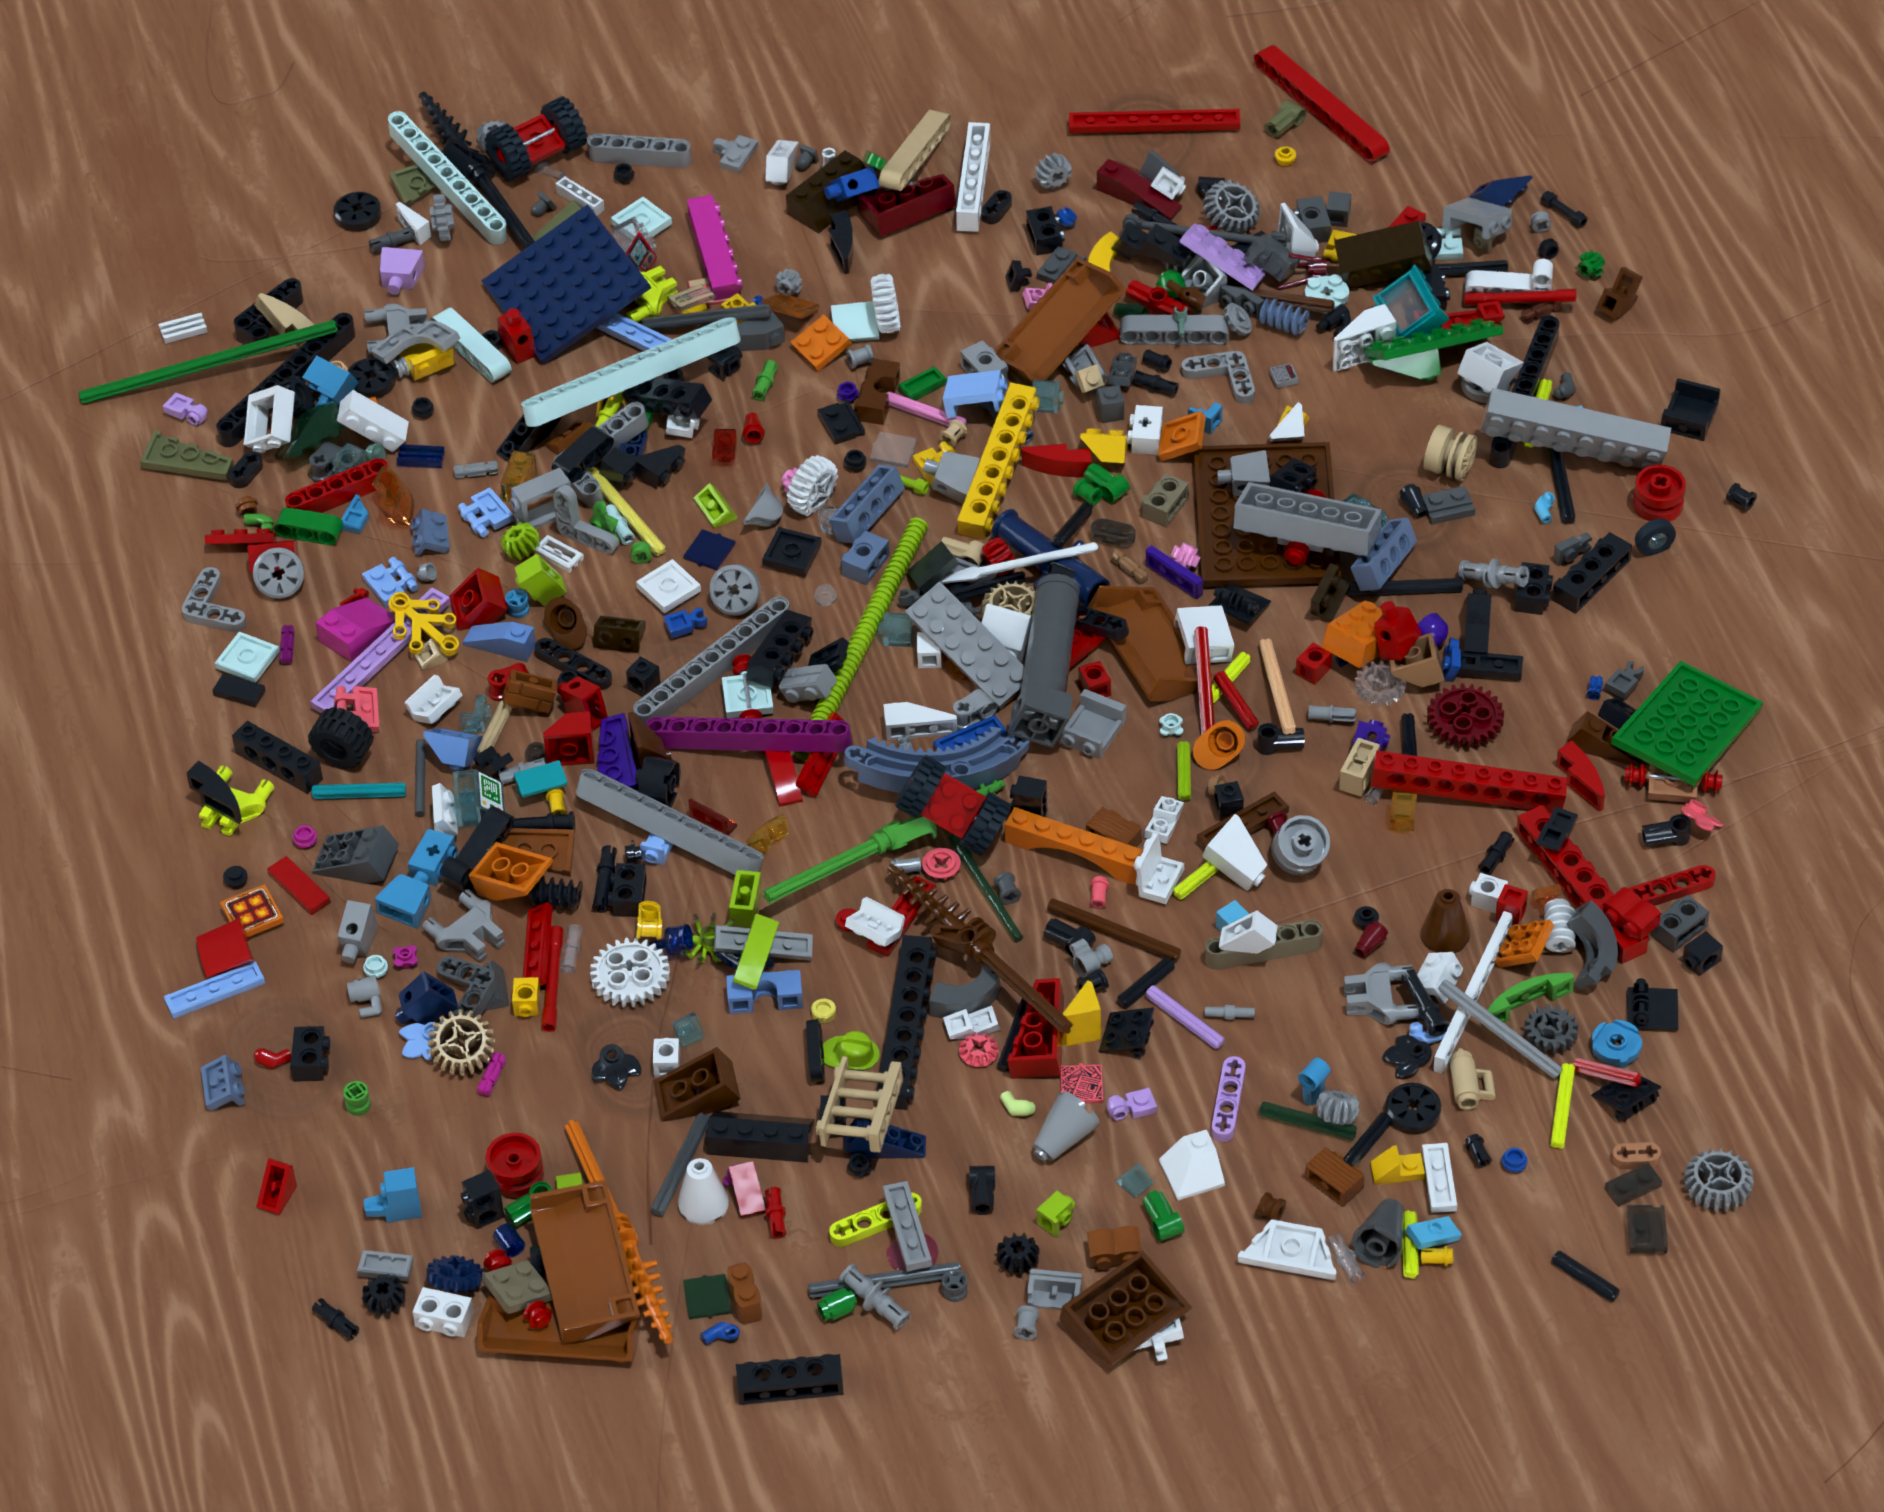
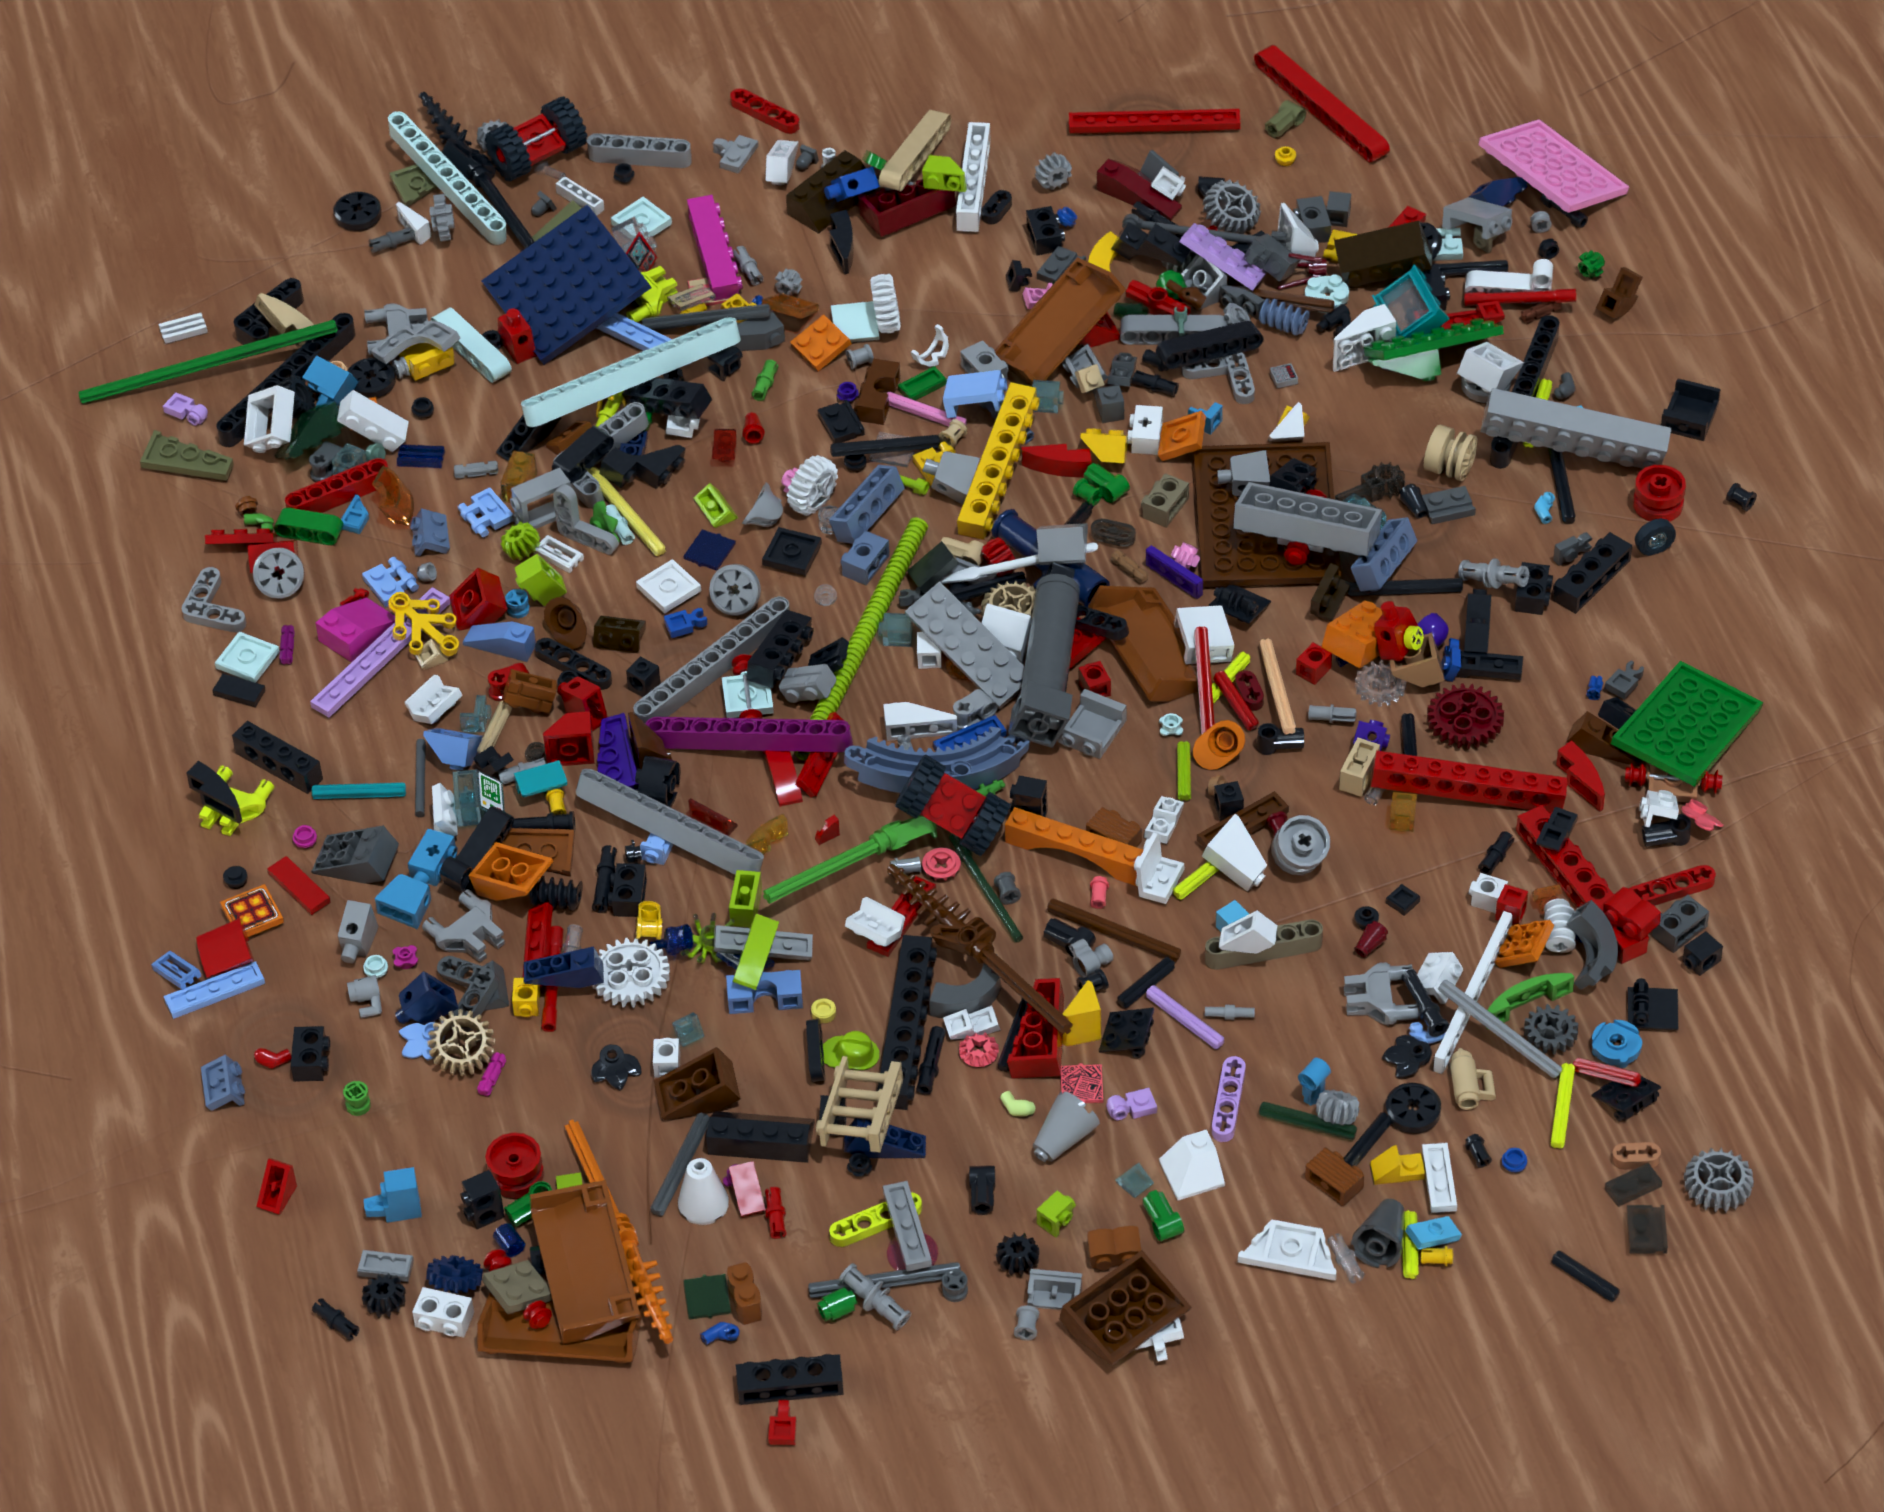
(173, 973): none -> medium blue tile
(243, 468): black beam -> none
(340, 738): black tyre -> none
(363, 701): coral plate -> none
(400, 268): lavender torso -> none
(568, 969): none -> dark blue slope
(637, 552): bright green bush -> none
(744, 100): none -> red beam
(748, 265): none -> light grey pin
(782, 1427): none -> red plate
(829, 831): none -> red tile
(841, 918): red plate -> none
(884, 445): none -> black axle
(929, 1068): none -> black pin
(940, 335): none -> white helmet
(943, 174): none -> lime slope
(1062, 543): none -> light grey slope
(1209, 344): none -> black beam
(1253, 689): none -> dark red beam
(1271, 1207): reddish brown wheel -> none
(1377, 483): none -> clear smoke gear
(1403, 899): none -> black tile
(1413, 637): none -> neon yellow tile
(1446, 923): reddish brown cone -> none
(1553, 166): none -> bright pink plate
(1660, 804): none -> white bracket

